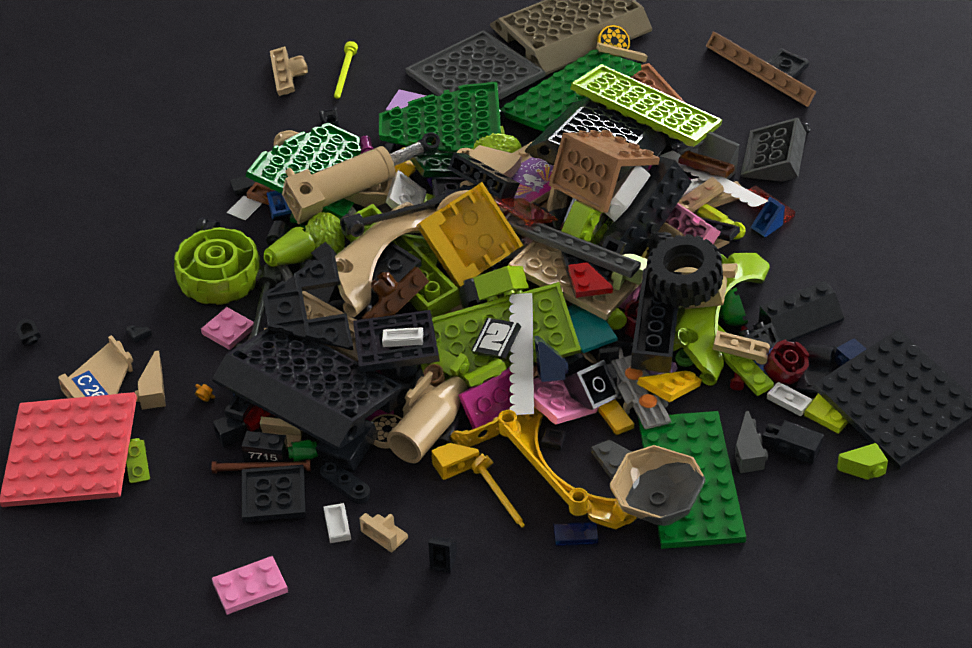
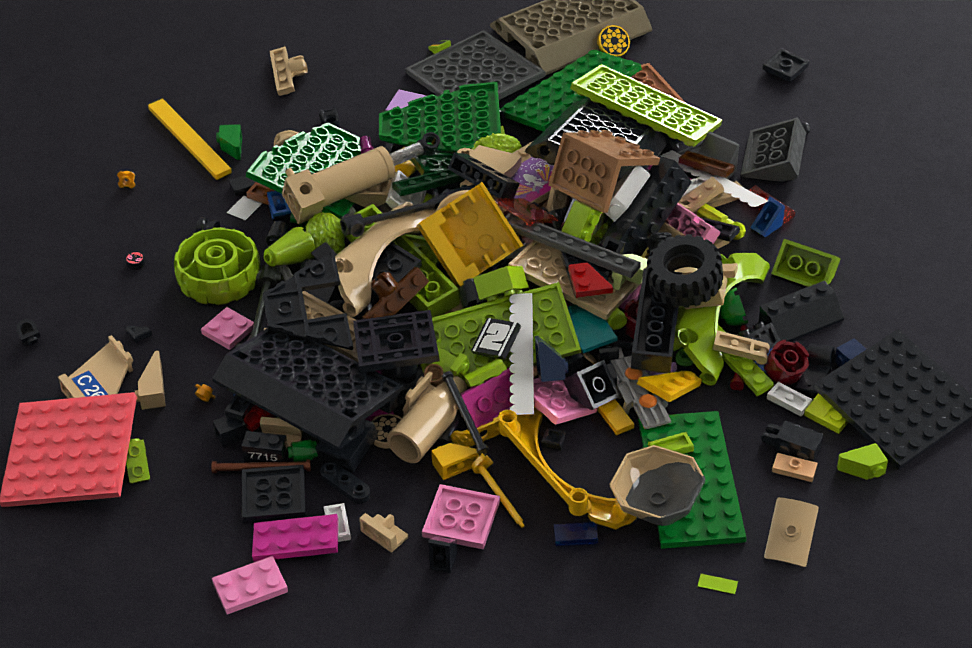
(126, 175): none -> light orange plate
(135, 260): none -> black tile
(190, 139): none -> yellow tile
(230, 140): none -> green slope
(295, 537): none -> dark pink plate
(350, 50): neon yellow piece -> none
(402, 337): white tile -> none
(425, 182): none -> dark green tile
(439, 46): none -> lime slope
(461, 516): none -> bright pink plate
(481, 447): none -> black bar
(605, 48): tan tile -> none
(609, 456): dark grey wing -> none
(678, 443): none -> lime tile
(717, 583): none -> lime sticker
(749, 450): dark grey slope -> none
(761, 69): medium nougat tile -> none
(791, 531): none -> tan shield
(794, 467): none -> light nougat plate
(804, 264): none -> lime slope

